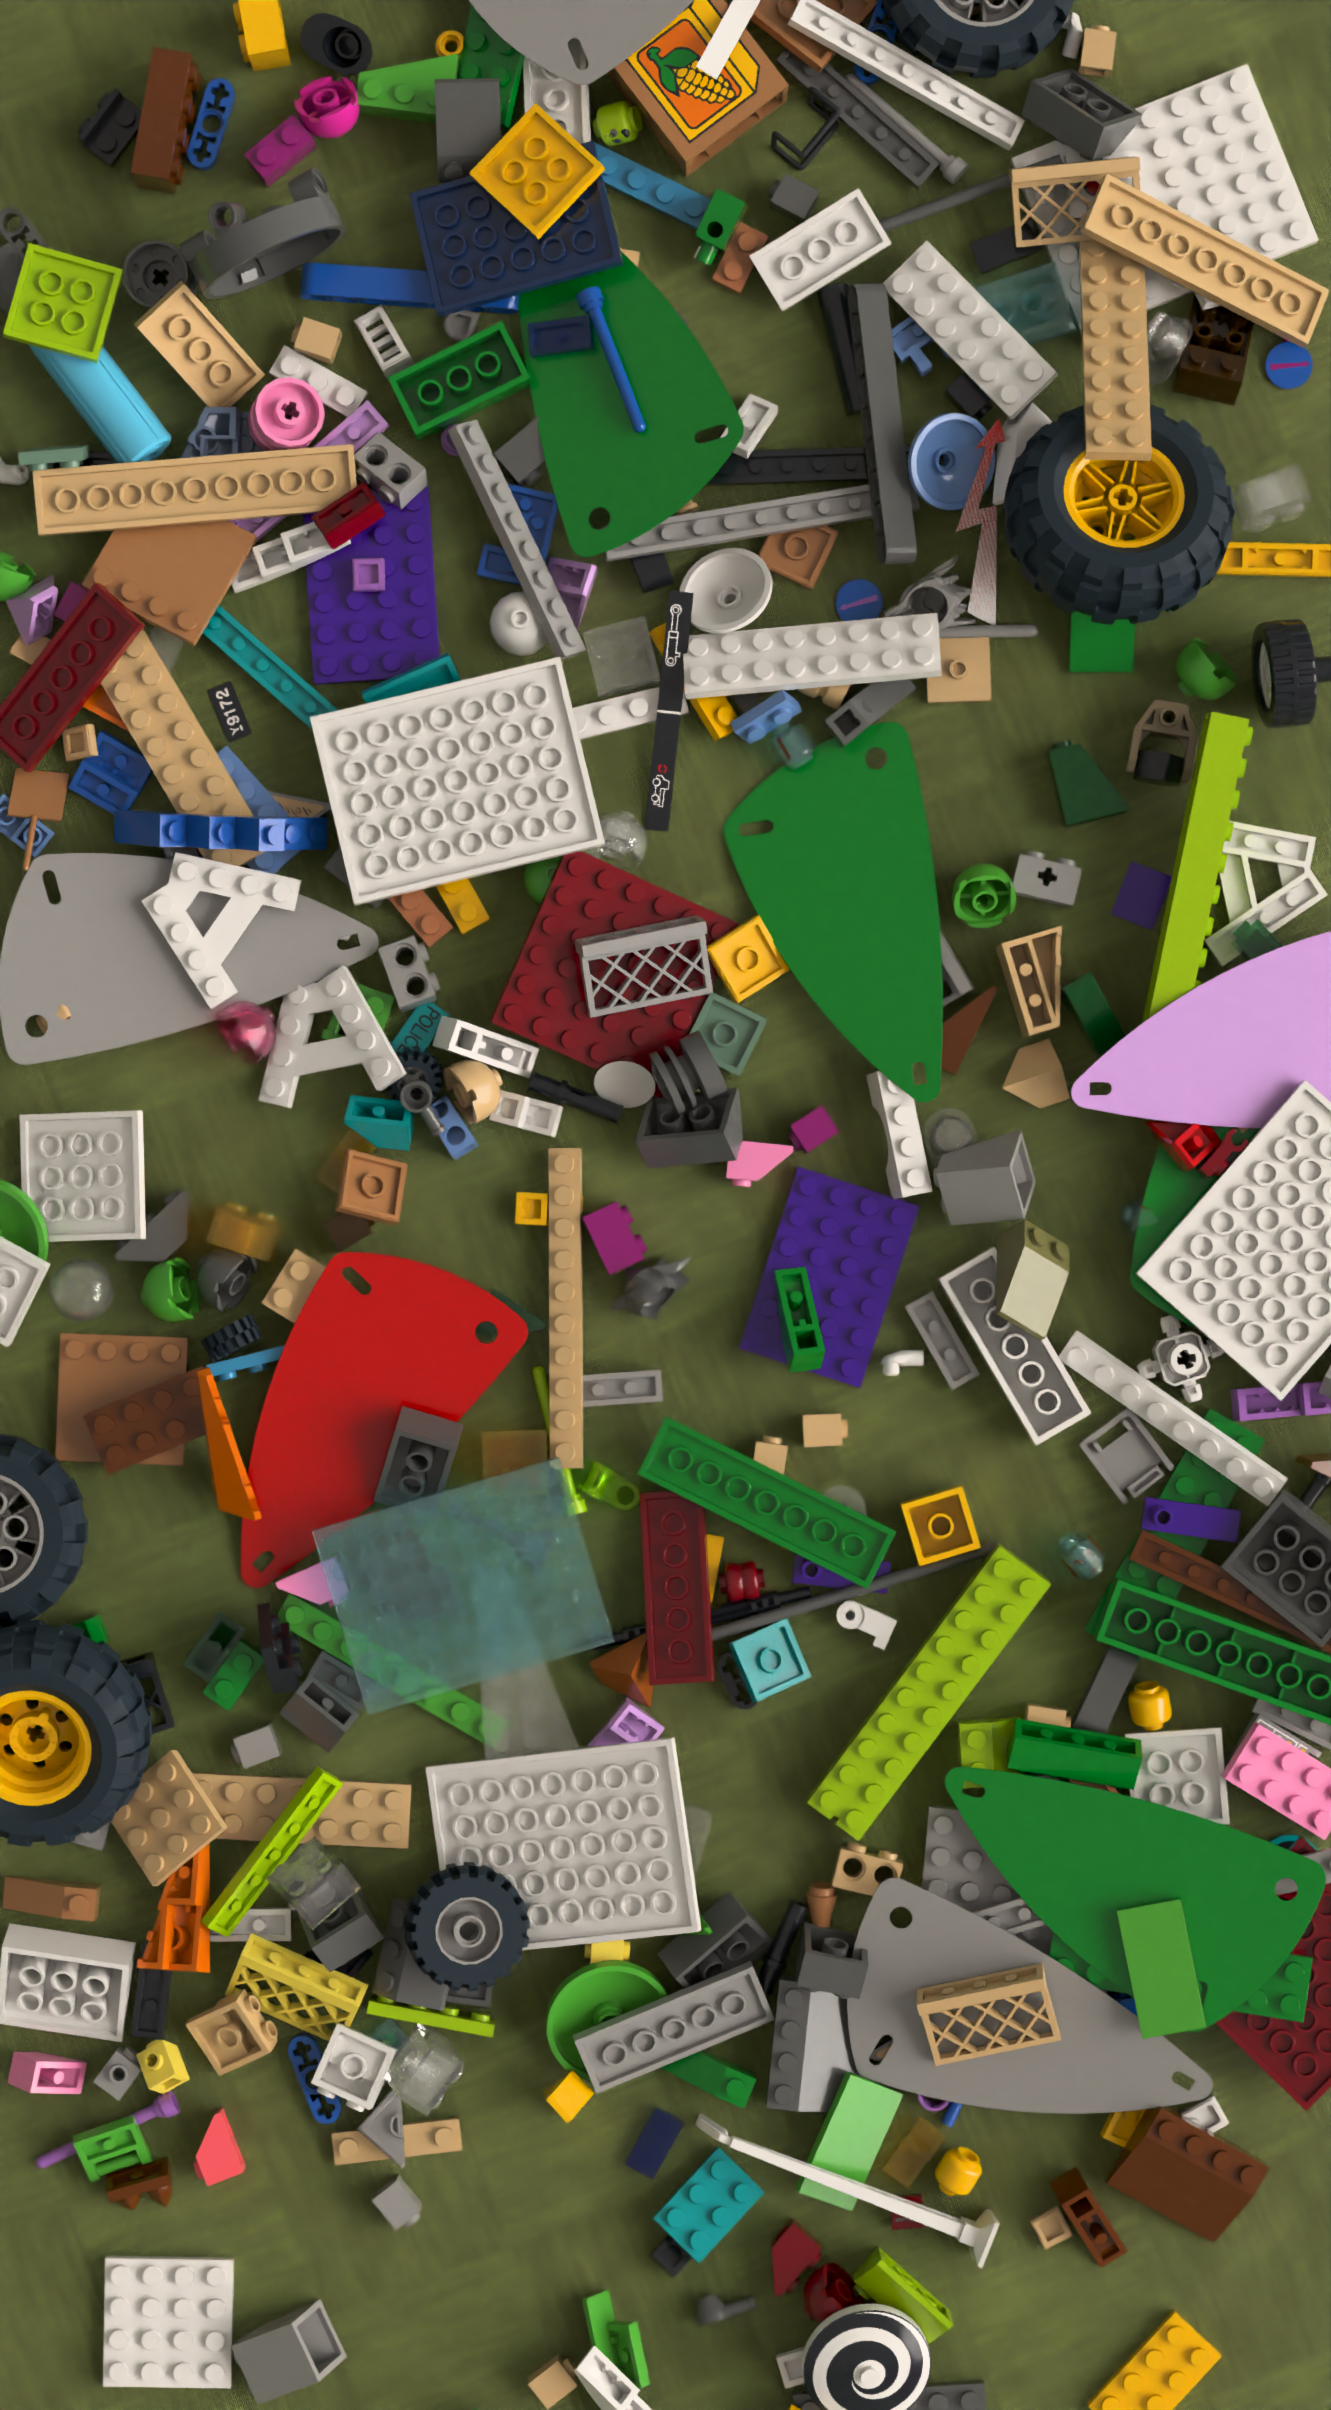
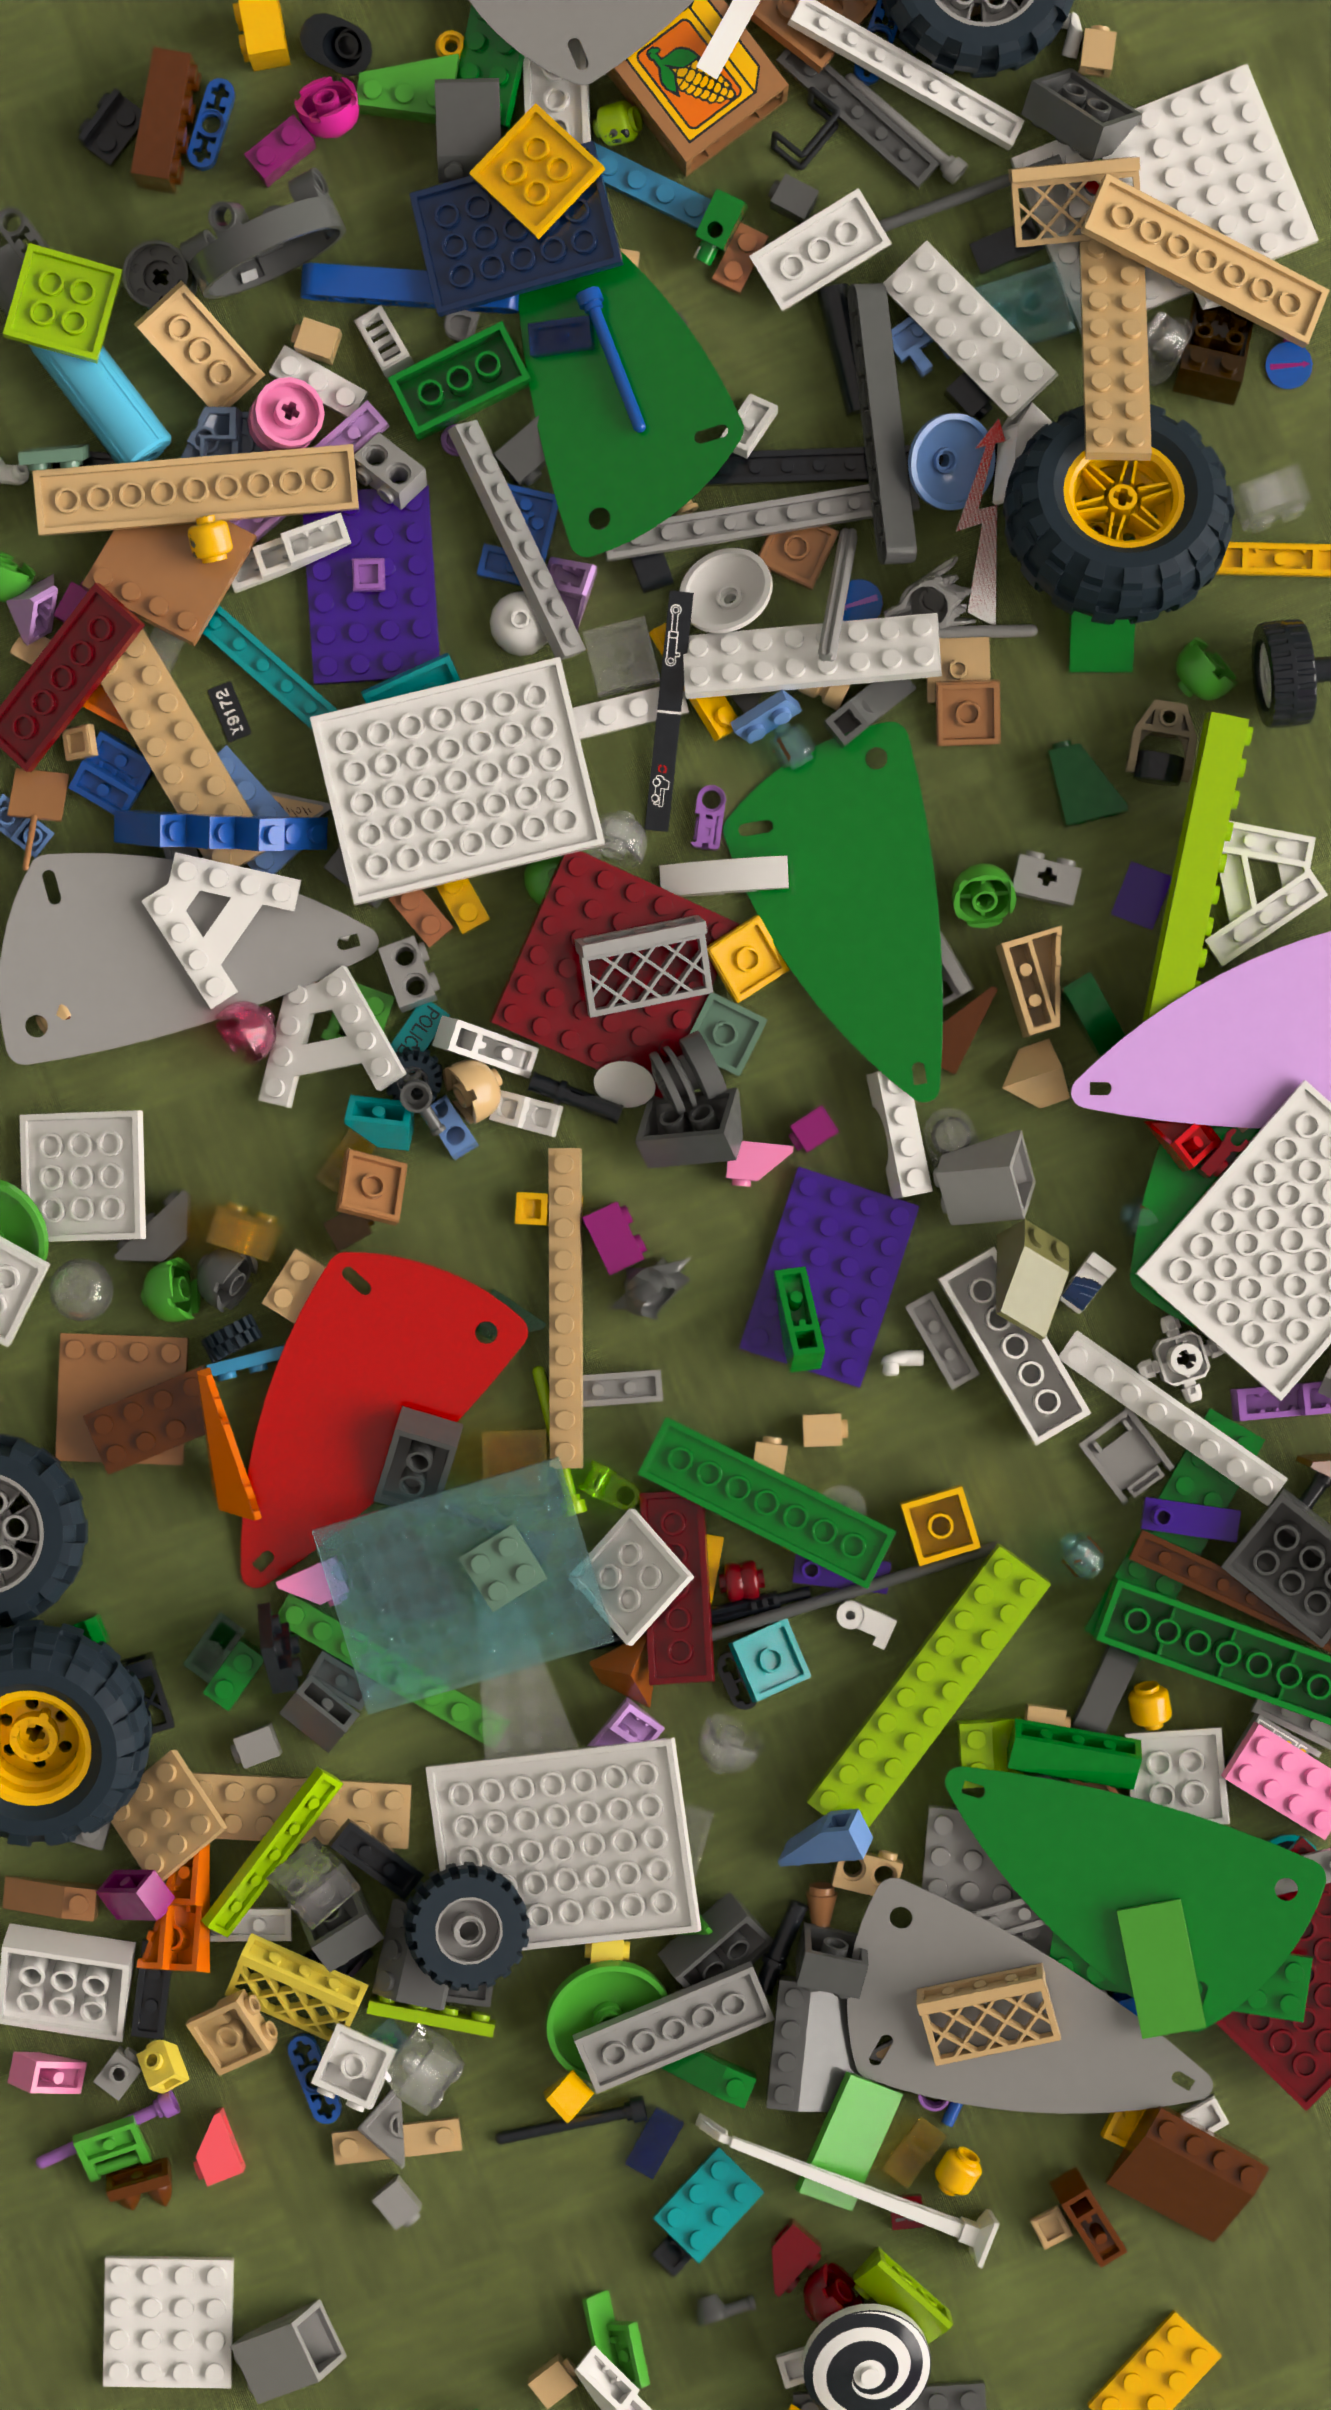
(135, 1895): none -> magenta brick
(210, 539): none -> yellow head
(348, 516): dark red slope -> none
(376, 1859): none -> black plate
(503, 1567): none -> sand green plate
(632, 2110): none -> black piece
(636, 1575): none -> white plate
(710, 822): none -> medium lavender piece
(725, 876): none -> white slope
(727, 1745): none -> clear cylinder
(832, 1838): none -> medium blue slope
(837, 595): none -> light grey axle
(968, 712): none -> medium nougat tile
(1086, 1282): none -> leg
(1254, 940): clear green brick -> none

